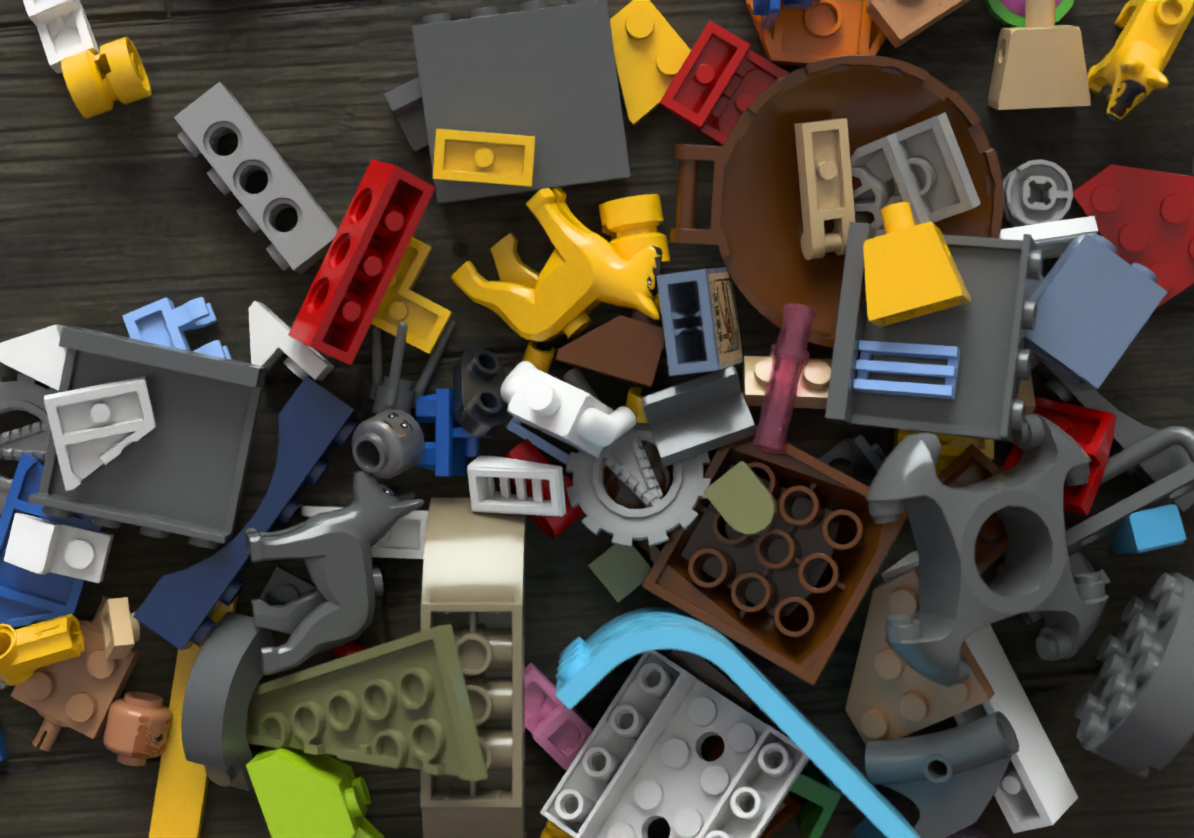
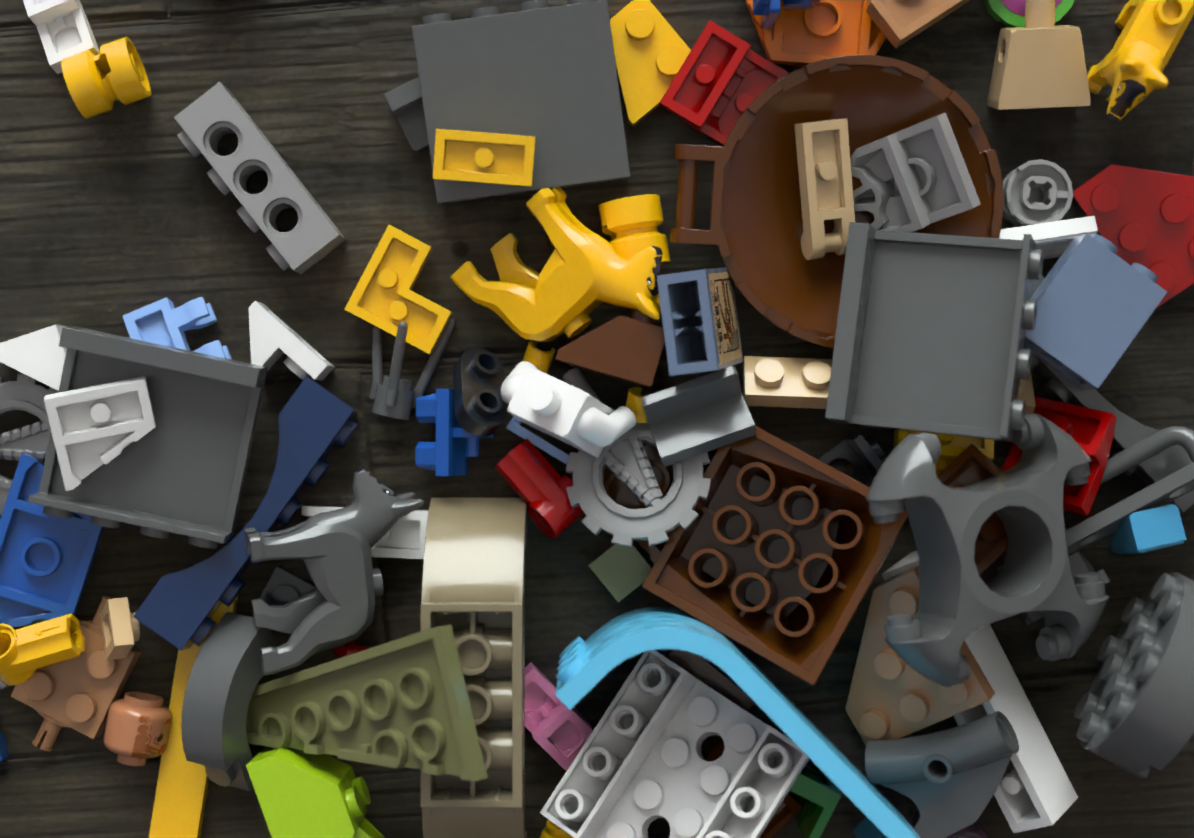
(58, 548): white slope -> none
(361, 261): red brick -> none
(388, 444): flat silver head -> none
(487, 500): white slope -> none
(743, 501): olive piece -> none
(788, 360): clear pink pin -> none
(865, 365): light blue tile -> none
(909, 270): yellow torso -> none

